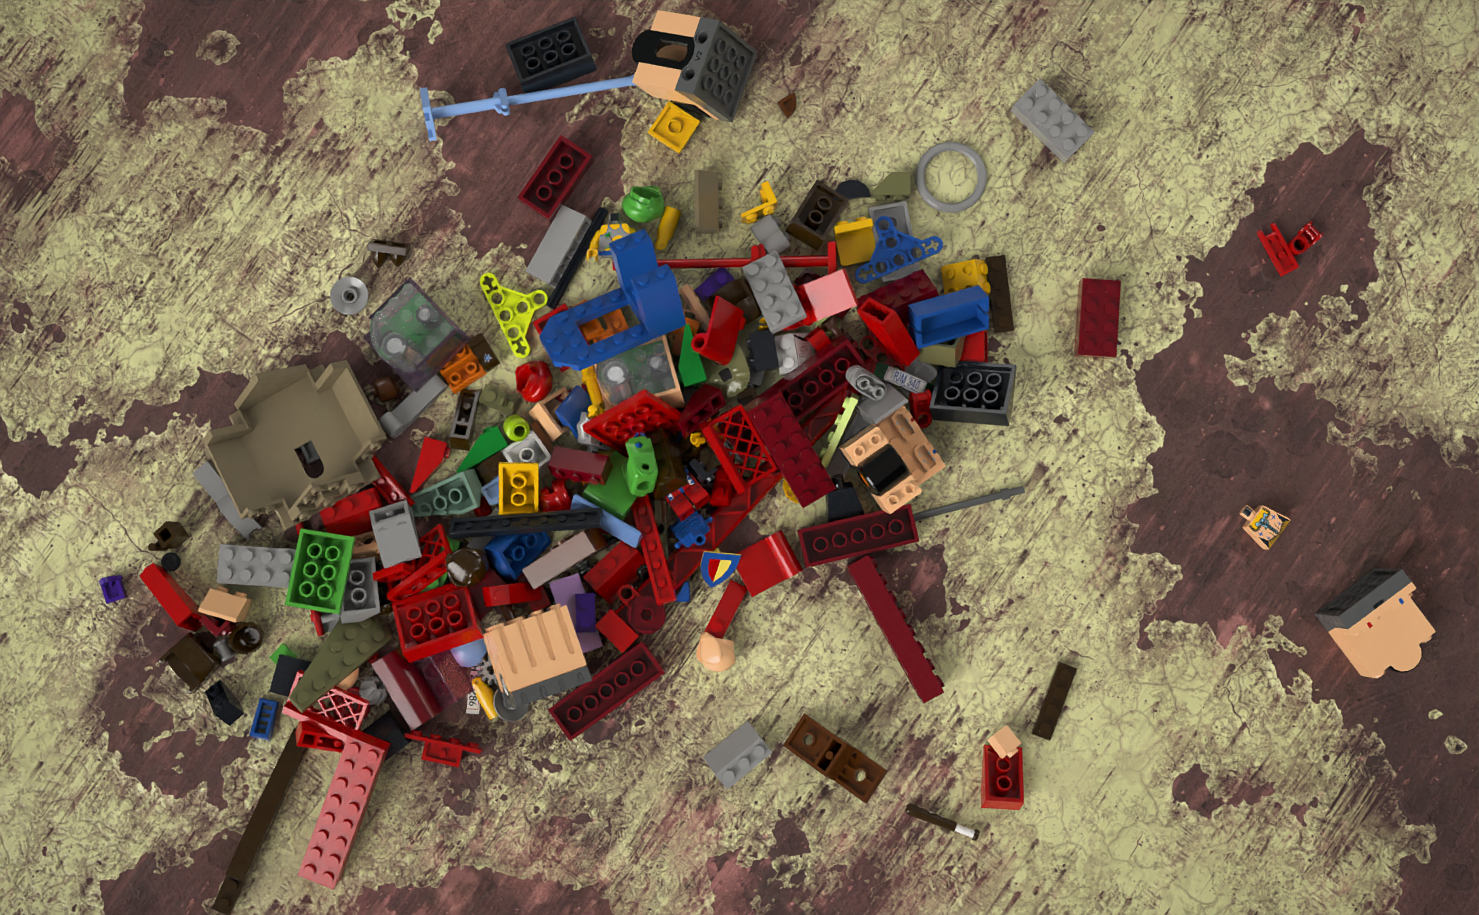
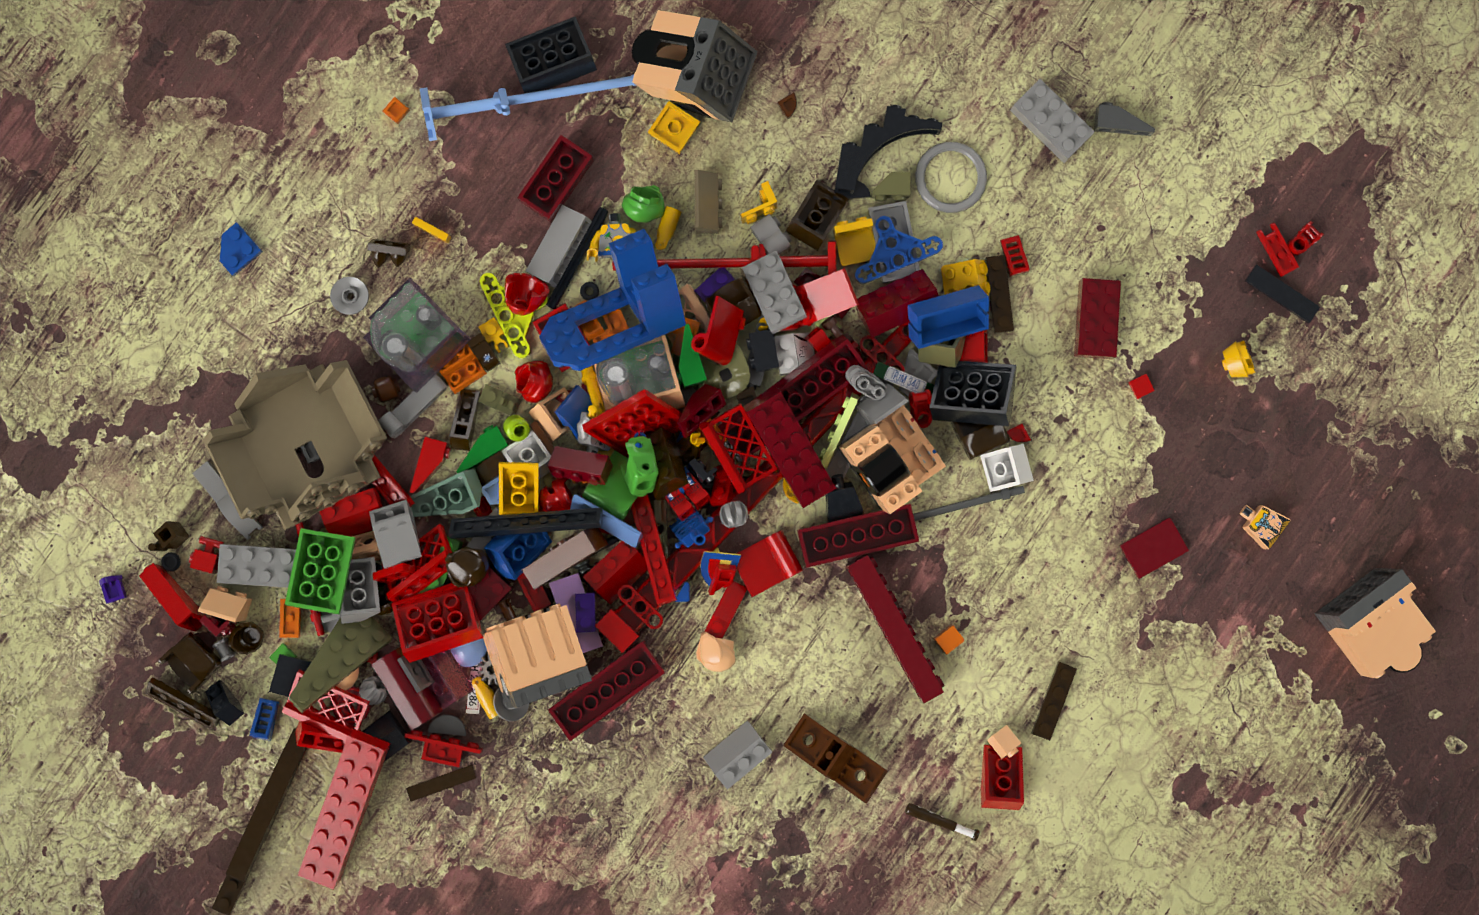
(181, 703): none -> dark brown plate
(206, 559): none -> red brick
(237, 249): none -> blue plate
(289, 621): none -> orange plate
(396, 110): none -> orange tile
(416, 673): none -> dark grey plate
(431, 230): none -> yellow tile
(441, 783): none -> dark brown sticker
(448, 725): none -> dark grey tile
(492, 332): none -> yellow plate
(510, 594): red slope -> none
(524, 293): none -> red hair
(587, 285): none -> black plate
(641, 572): pearl dark grey bush -> none
(641, 625): dark red tile -> none
(722, 577): none -> red tile
(733, 514): none -> light grey piece
(874, 138): none -> black arch
(889, 331): red slope -> none
(949, 639): none -> orange panel
(979, 438): none -> dark brown piece
(1006, 467): none -> white slope
(1019, 434): none -> red tile
(1025, 266): none -> red slope
(1117, 120): none -> dark grey slope
(1141, 386): none -> red tile
(1153, 548): none -> dark red tile
(1238, 360): none -> yellow cone
(1282, 294): none -> black tile

